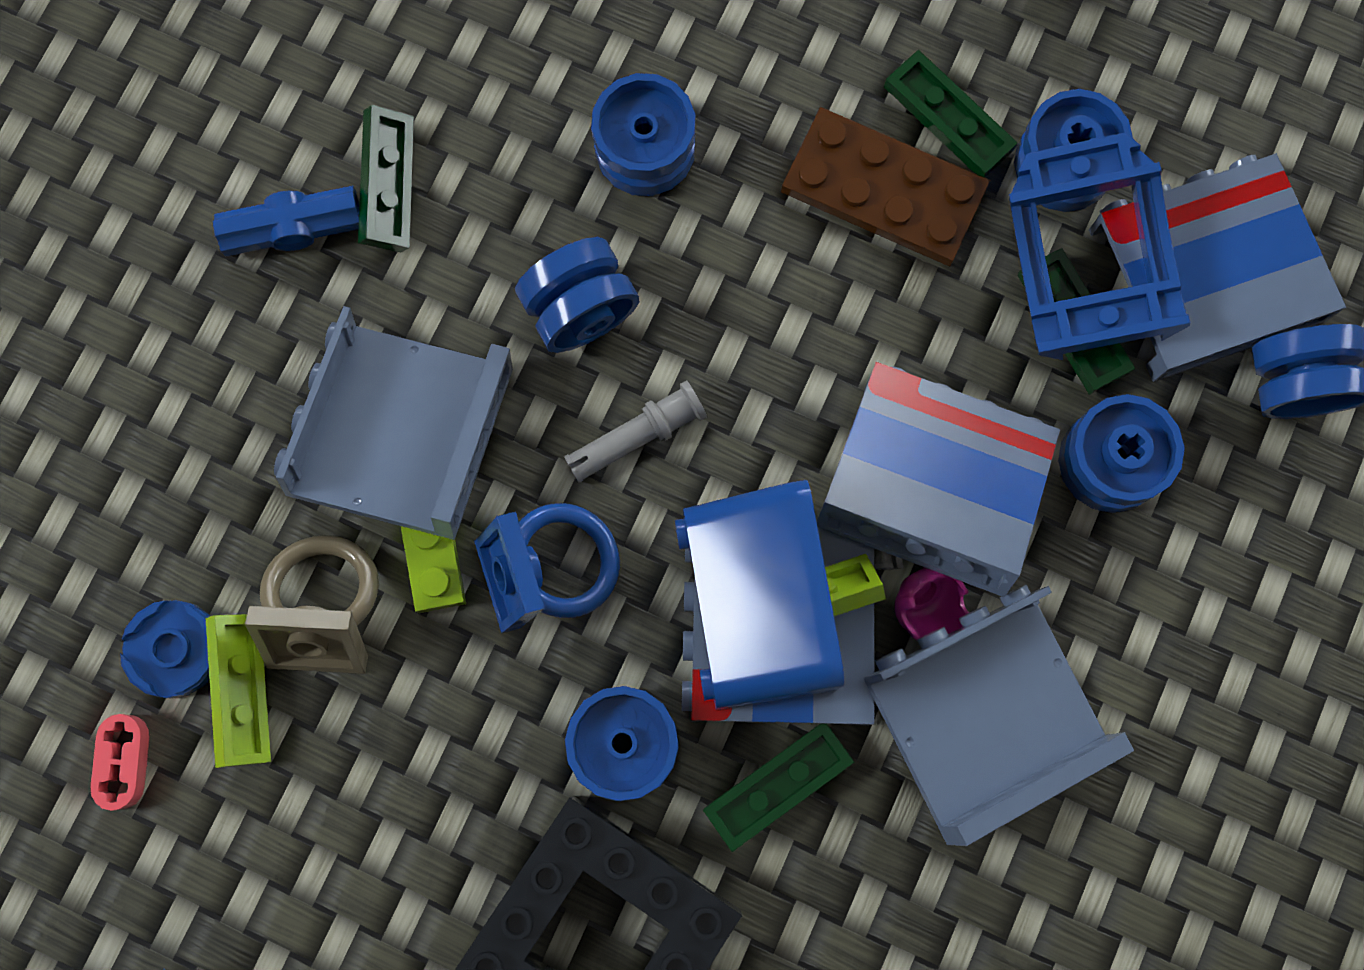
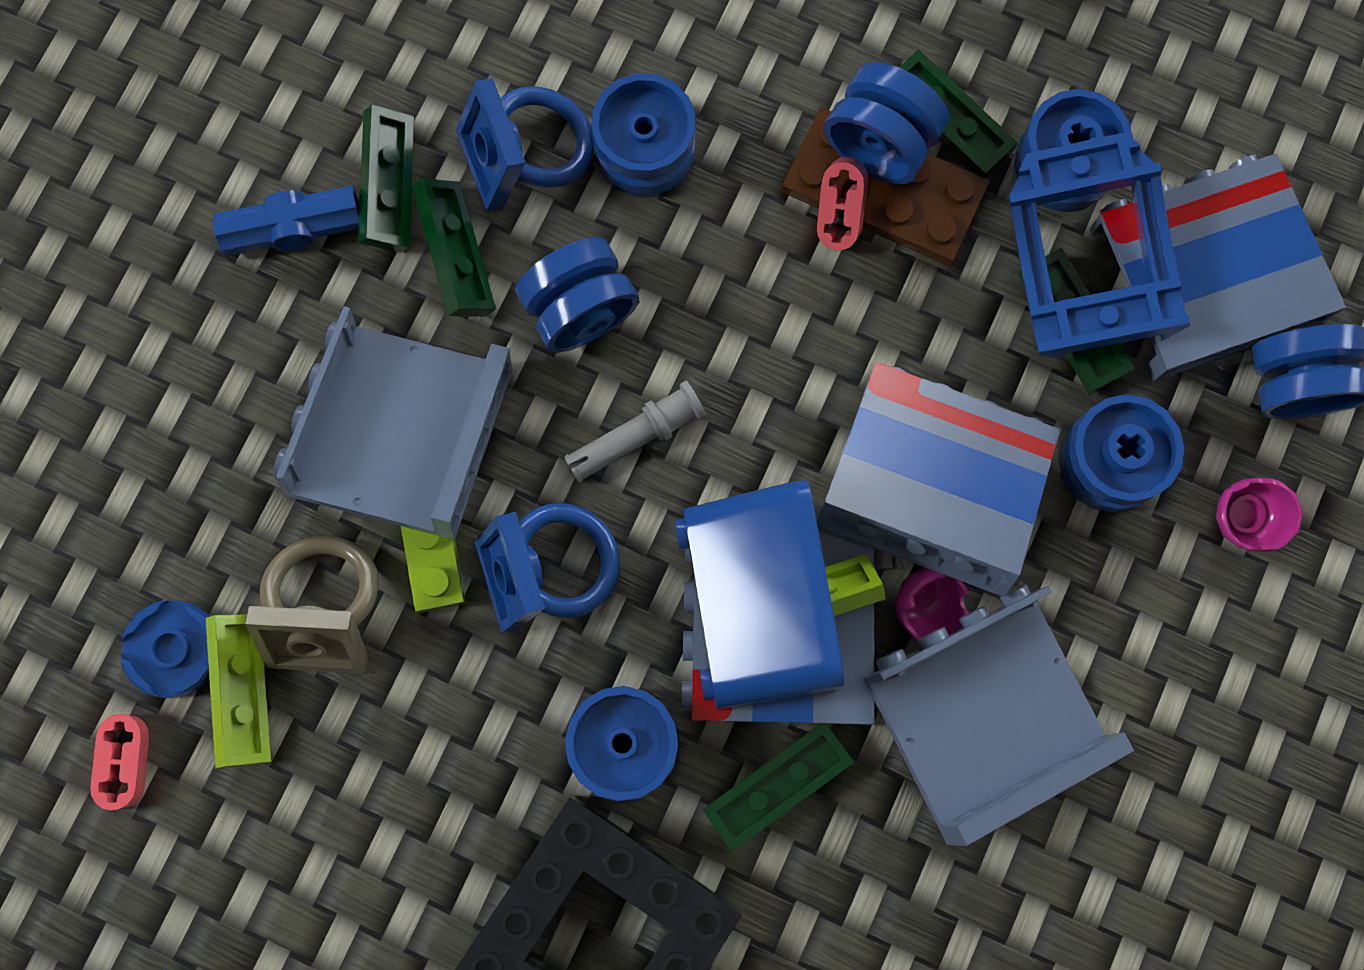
(453, 248): none -> dark green plate
(495, 145): none -> blue tile
(831, 203): none -> coral beam
(887, 122): none -> blue wheel
(1259, 514): none -> dark pink hair

